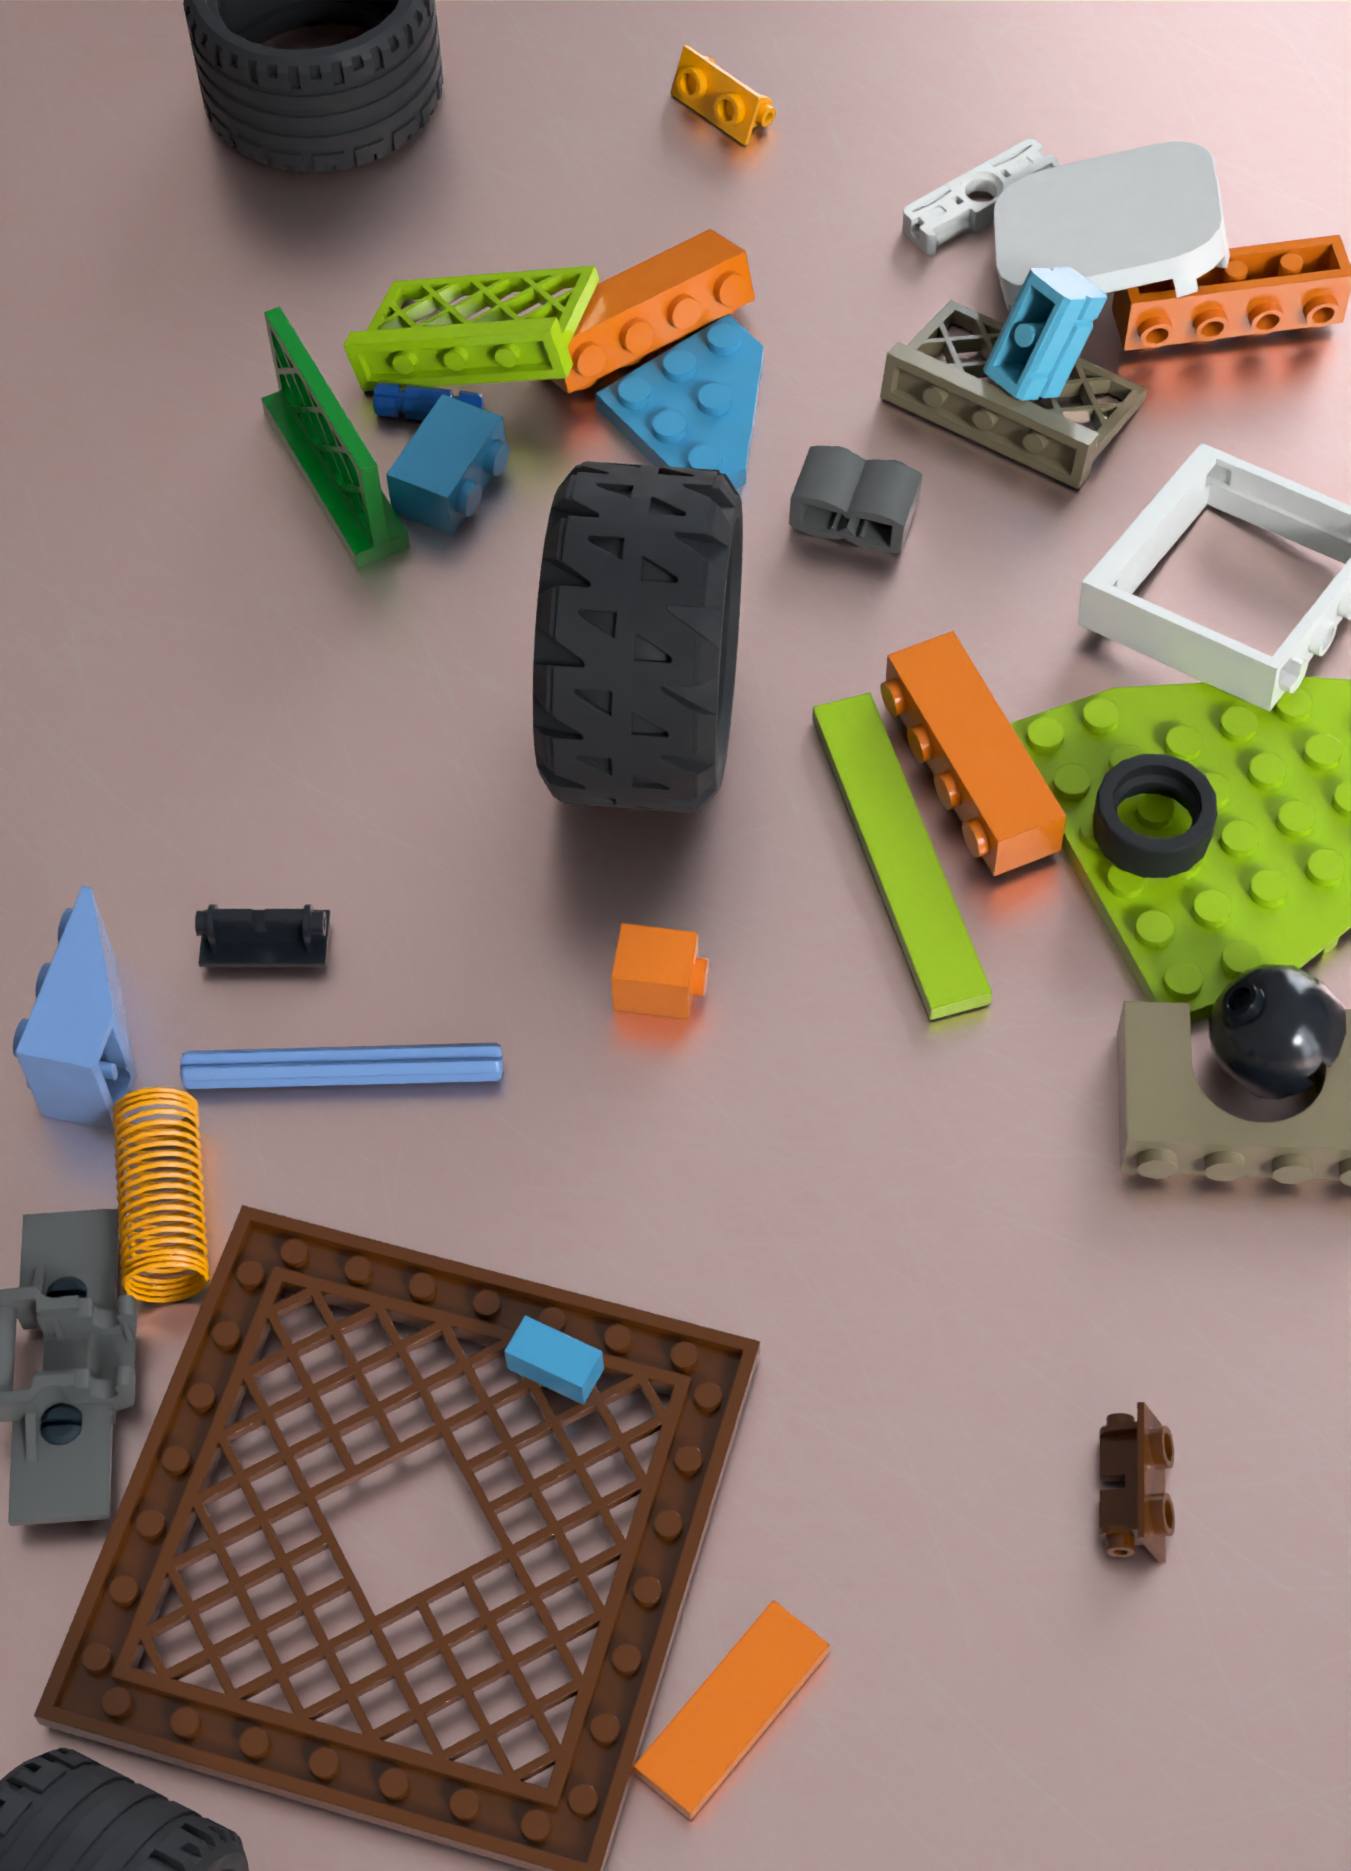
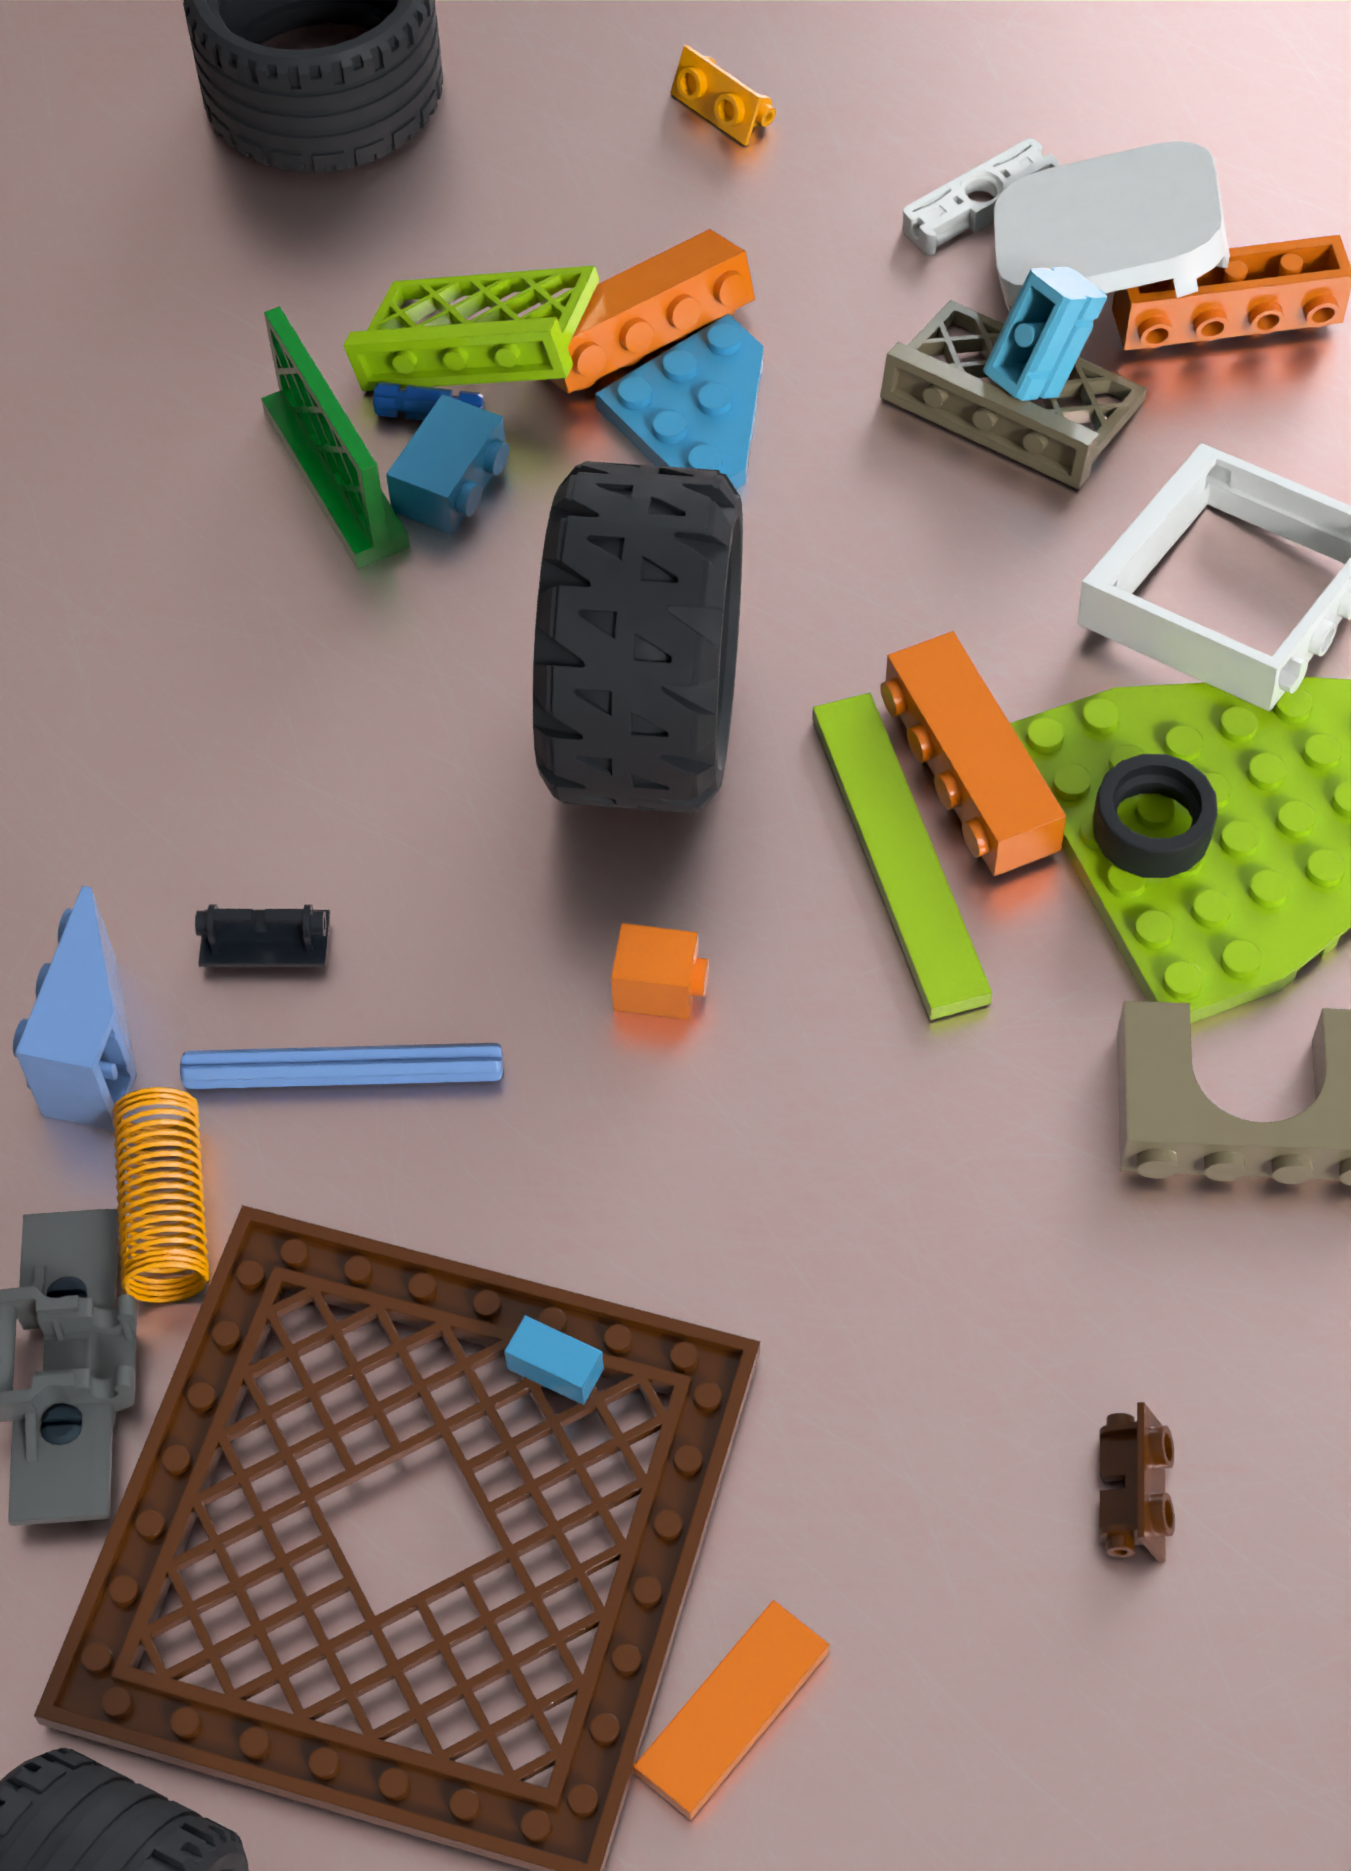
(855, 499): dark grey brick -> none
(1276, 1029): black cylinder -> none

